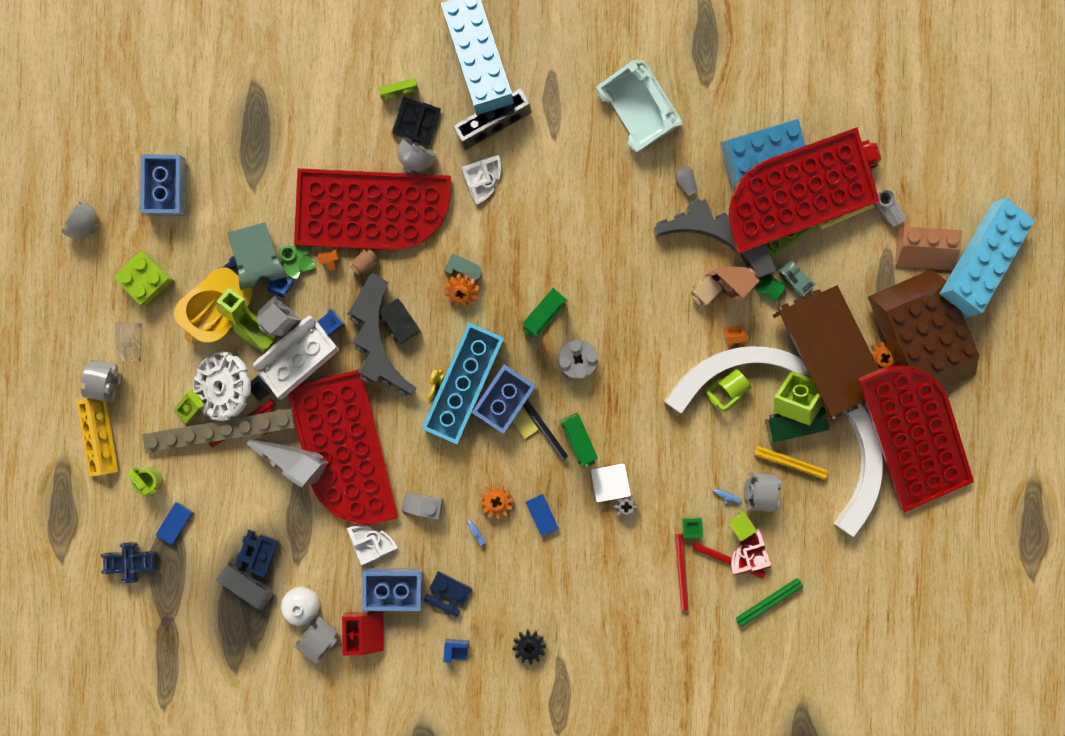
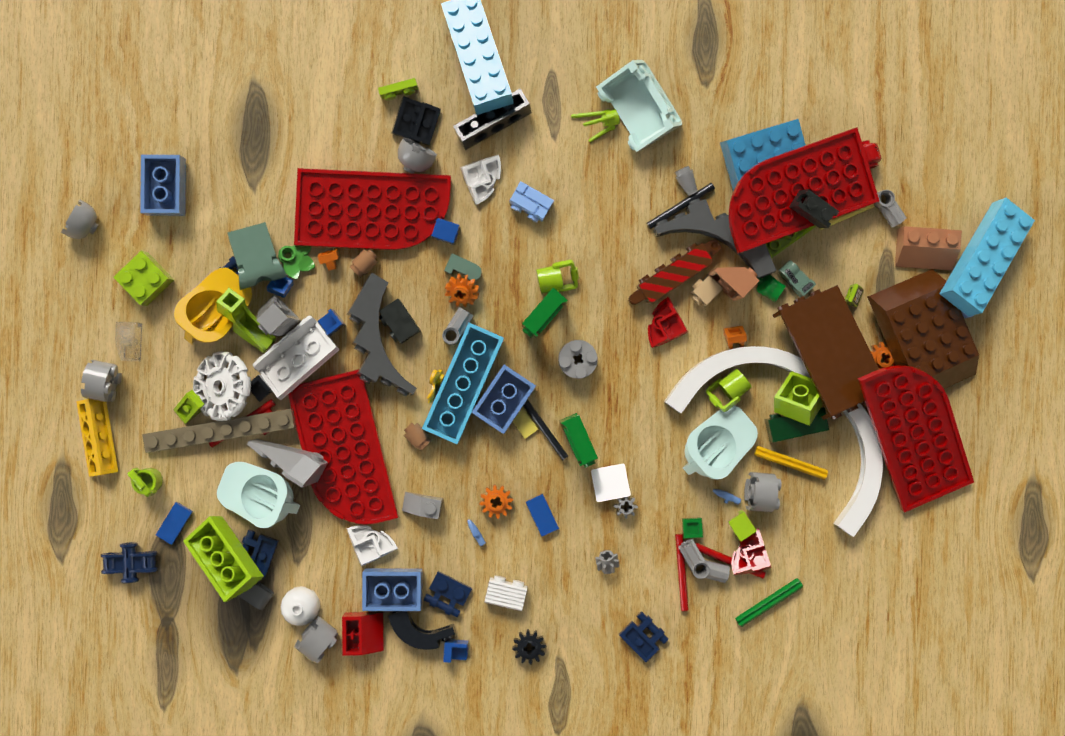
(223, 558): none -> lime slope
(256, 494): none -> light aqua piece
(415, 636): none -> black arch
(417, 436): none -> medium nougat brick
(445, 231): none -> blue panel
(458, 324): none -> light grey piece
(506, 593): none -> white brick
(530, 201): none -> light blue brick
(551, 277): none -> lime piece
(607, 562): none -> light grey gear
(608, 118): none -> lime plant
(639, 641): none -> dark blue plate
(666, 324): none -> red brick
(676, 273): none -> reddish brown hinge
(681, 205): none -> black bar
(710, 570): none -> light grey piece
(719, 443): none -> light aqua piece
(813, 208): none -> pearl dark grey brick
(854, 295): none -> lime slope

